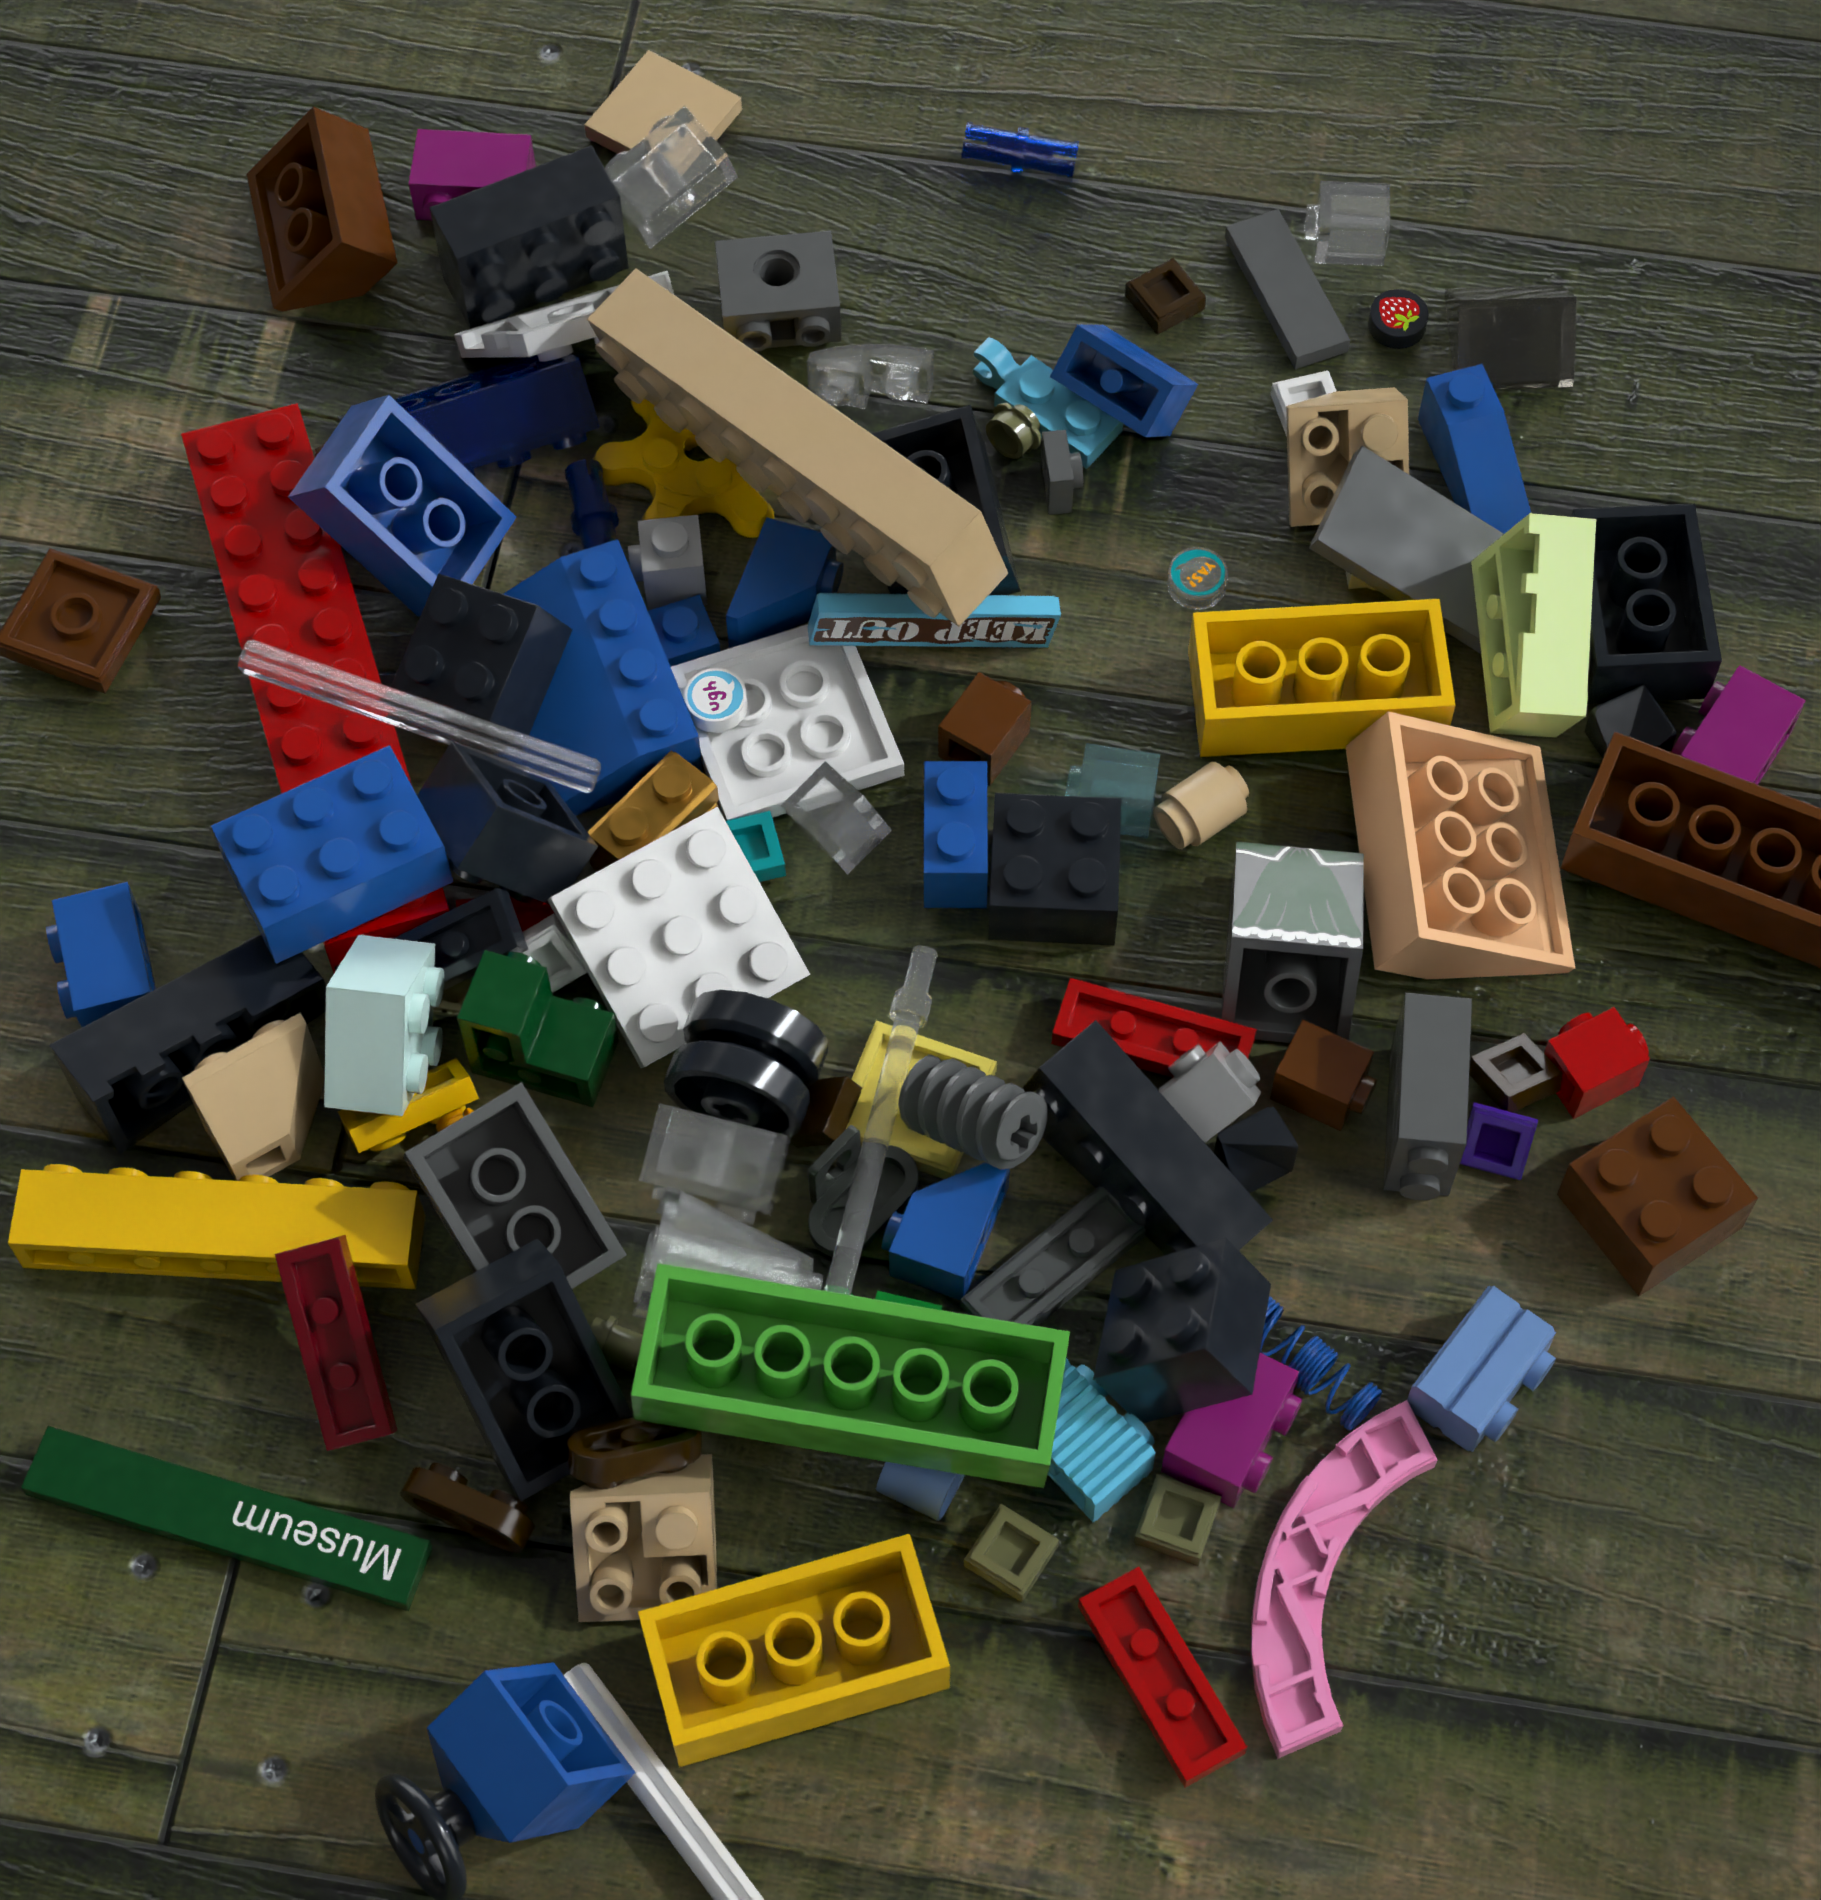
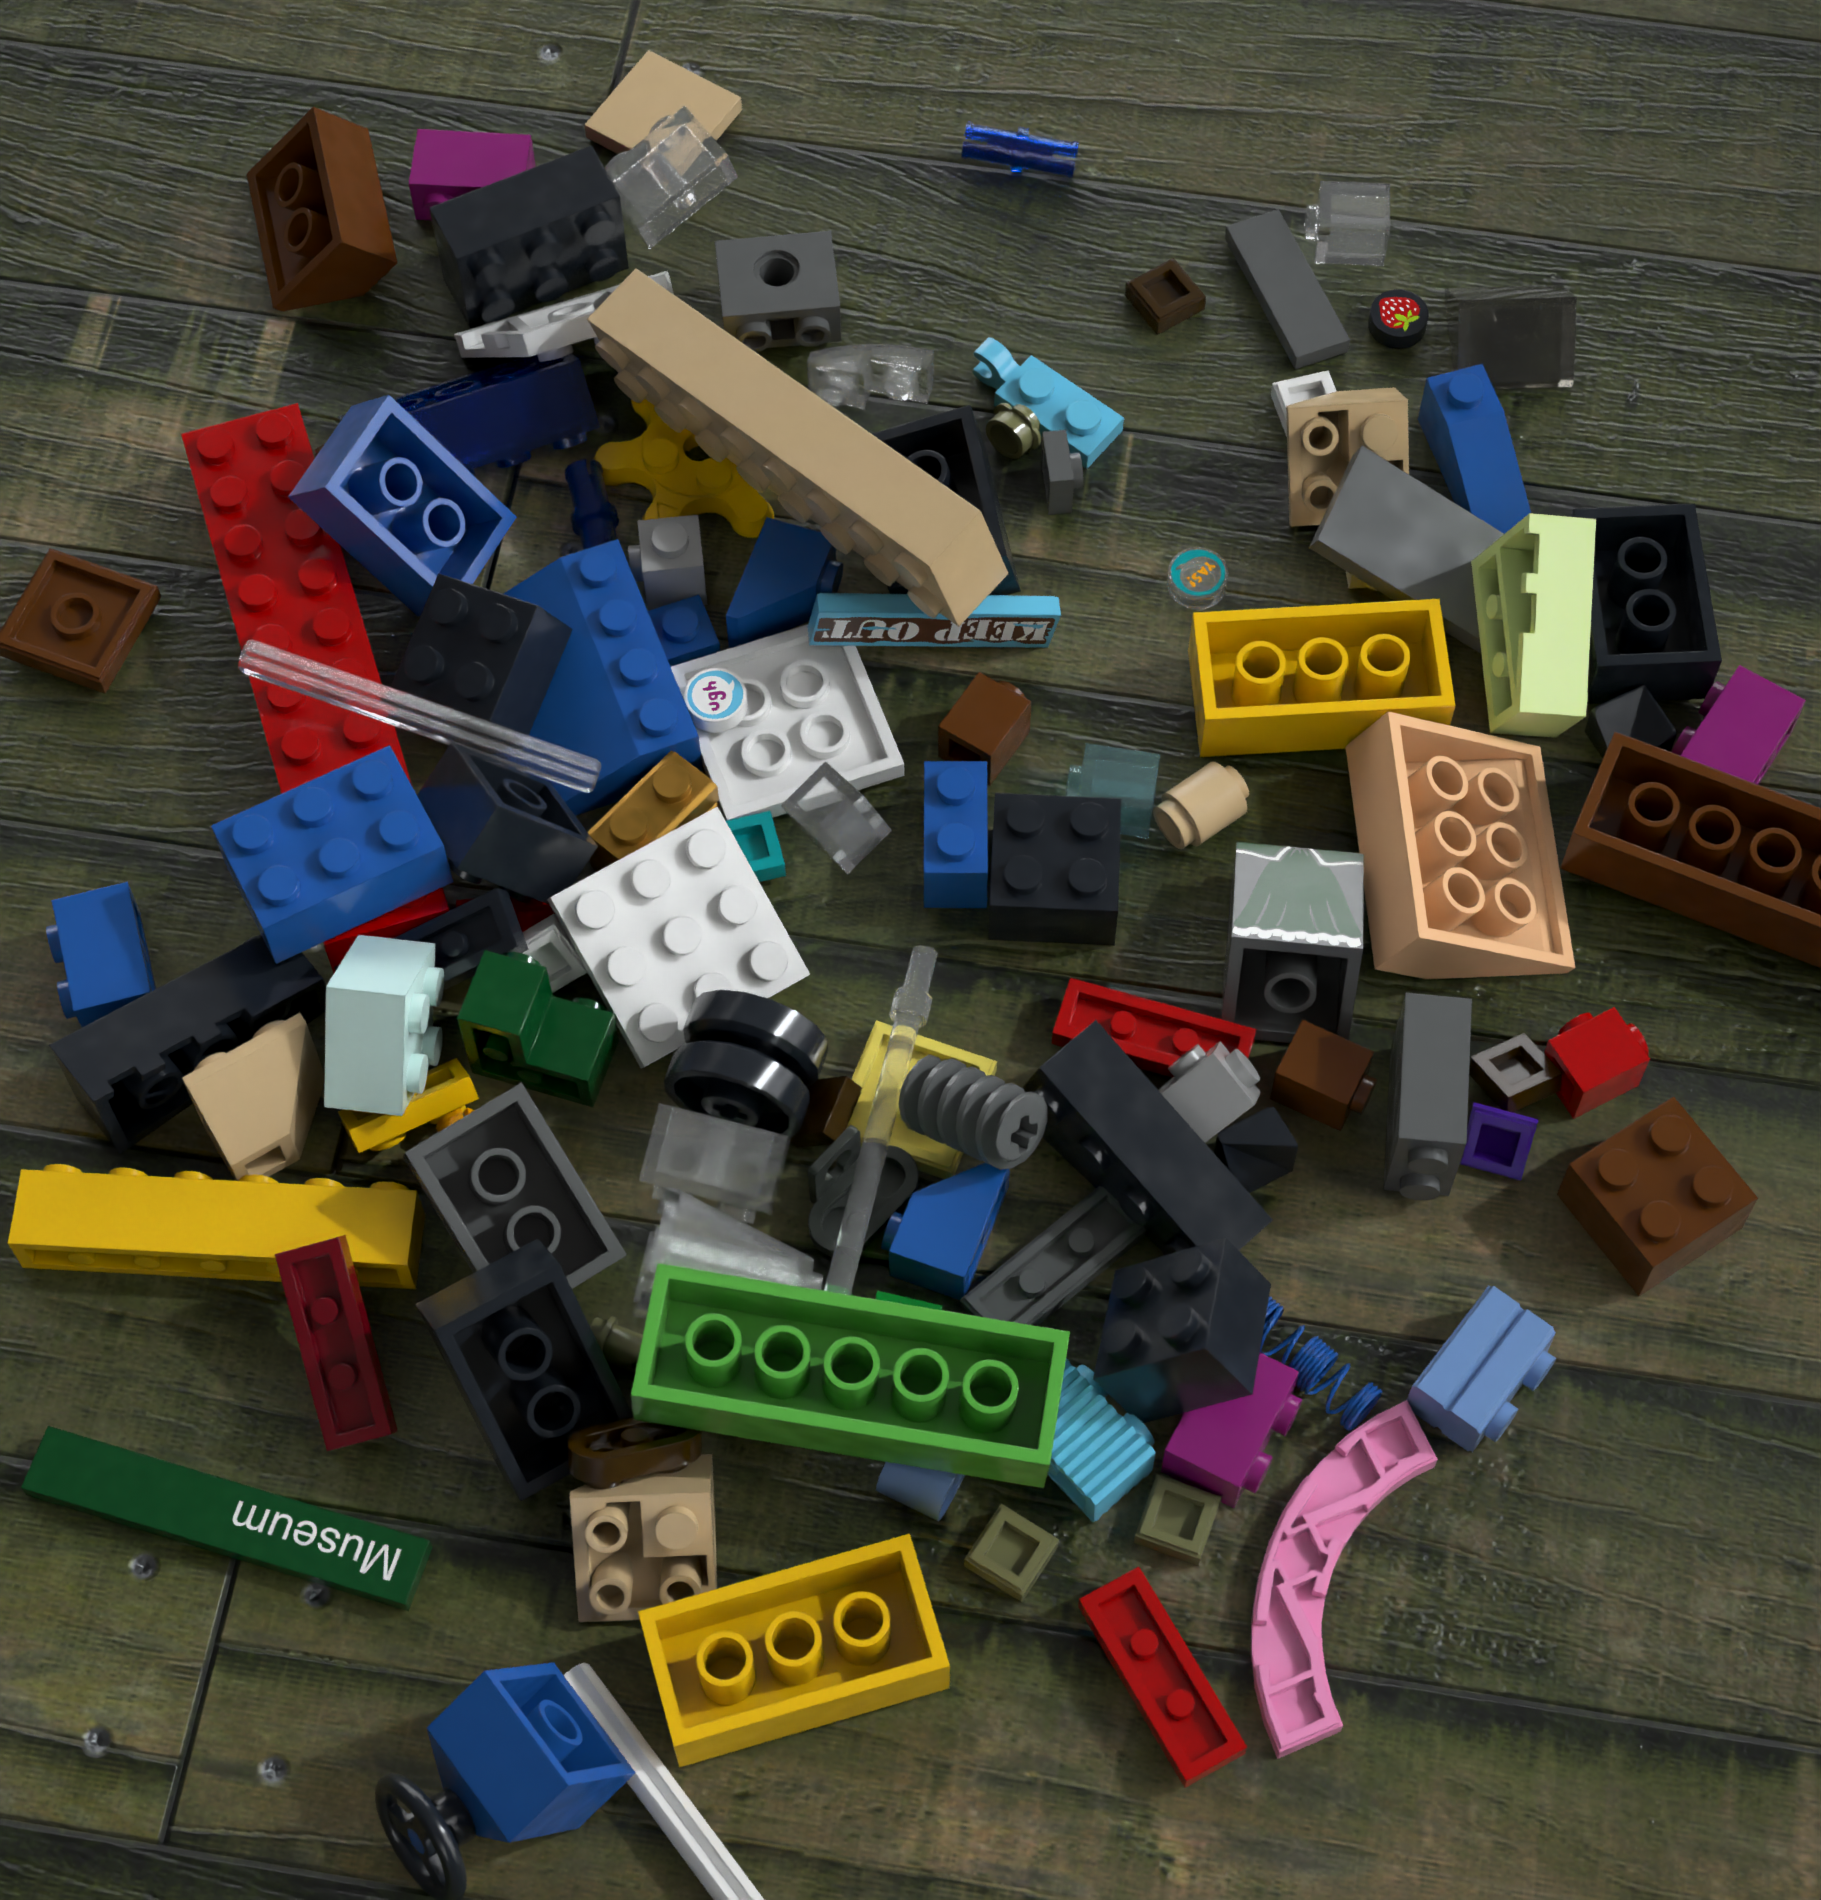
(445, 1497): dark brown plate -> none
(1123, 380): blue brick -> none

